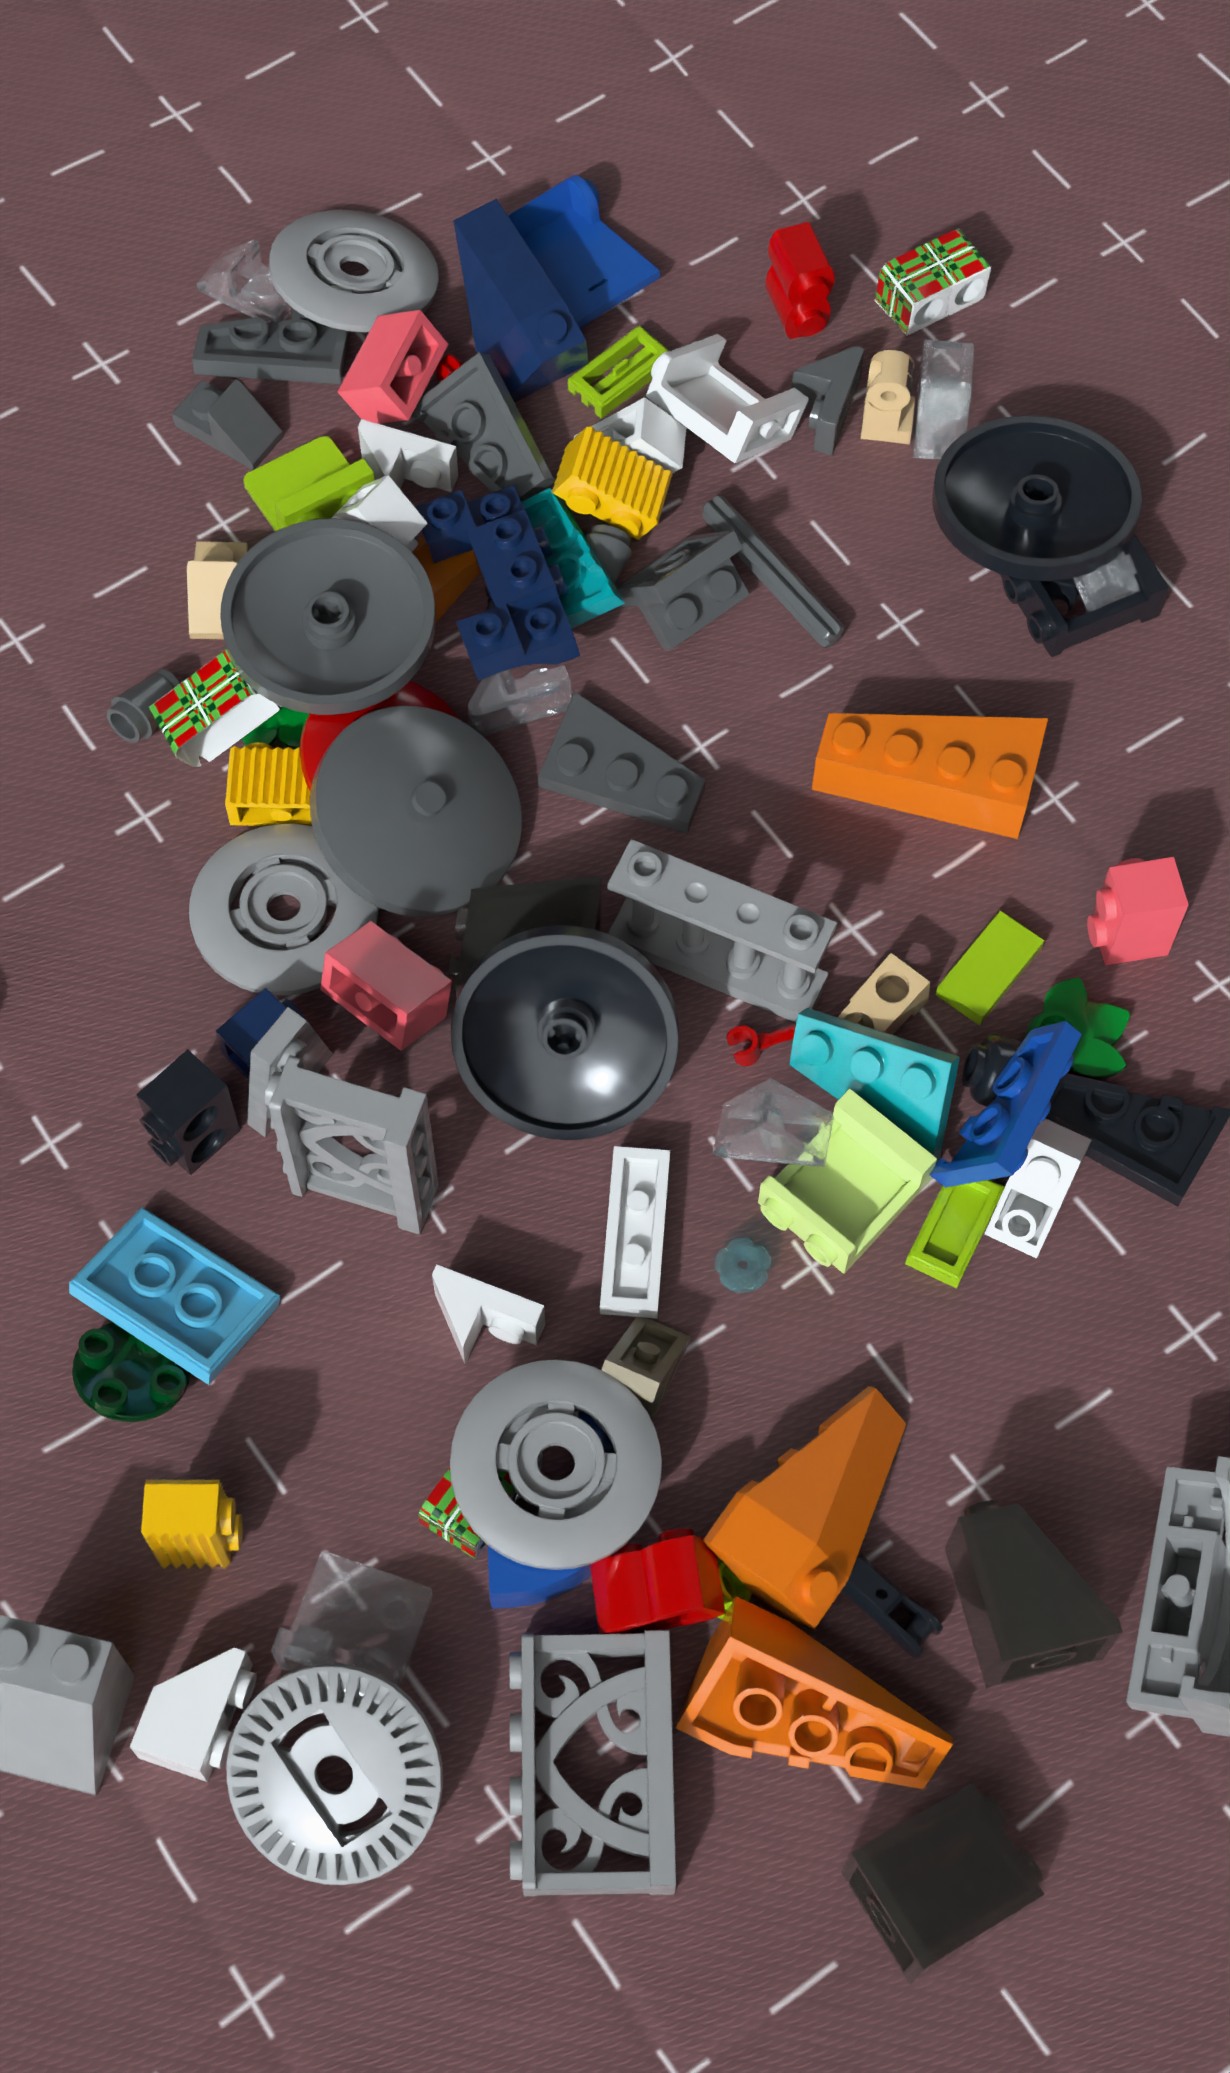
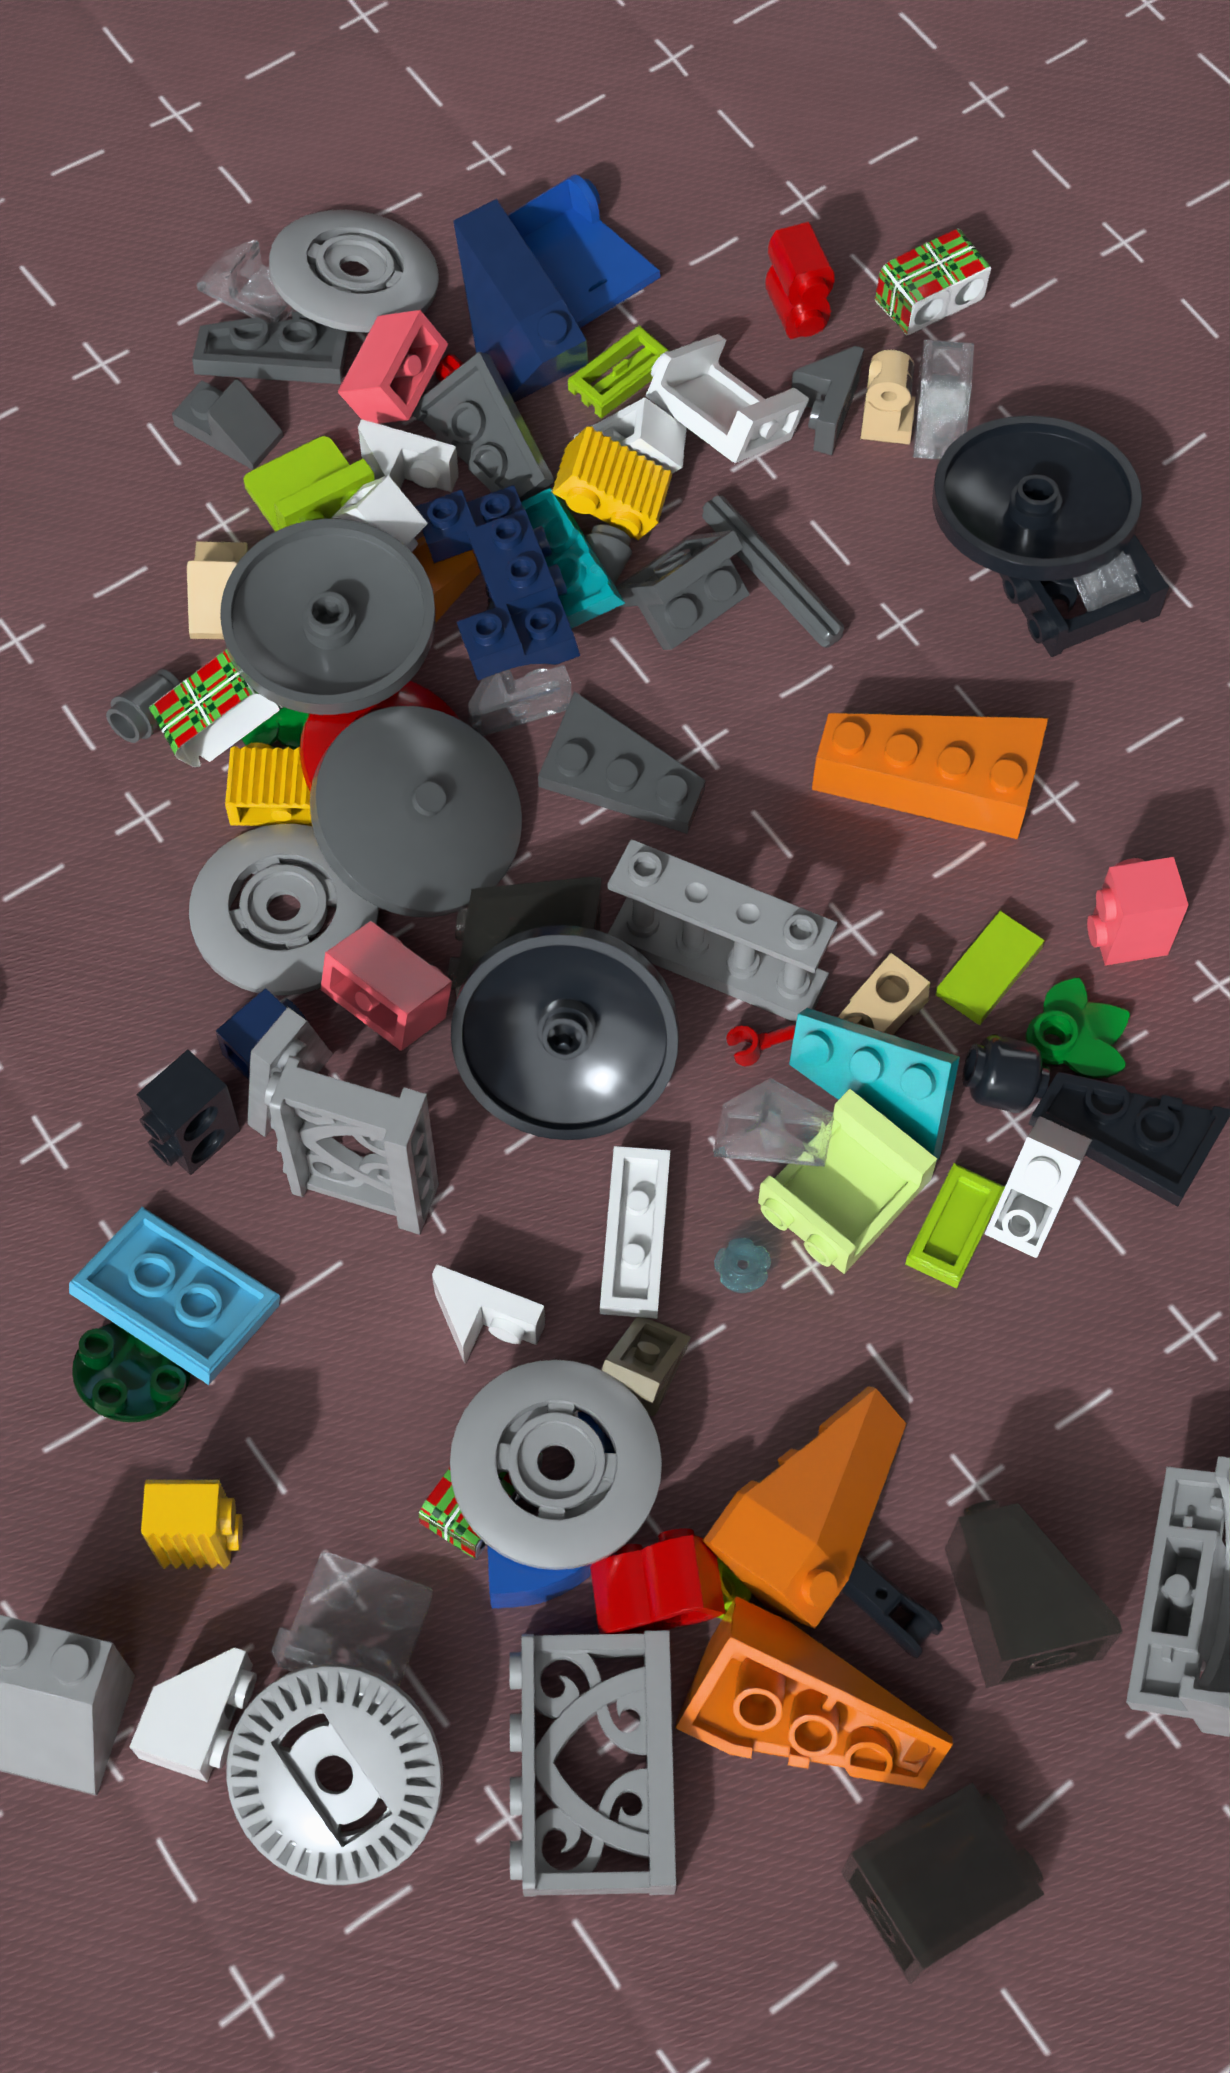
(1023, 1089): blue wing -> none

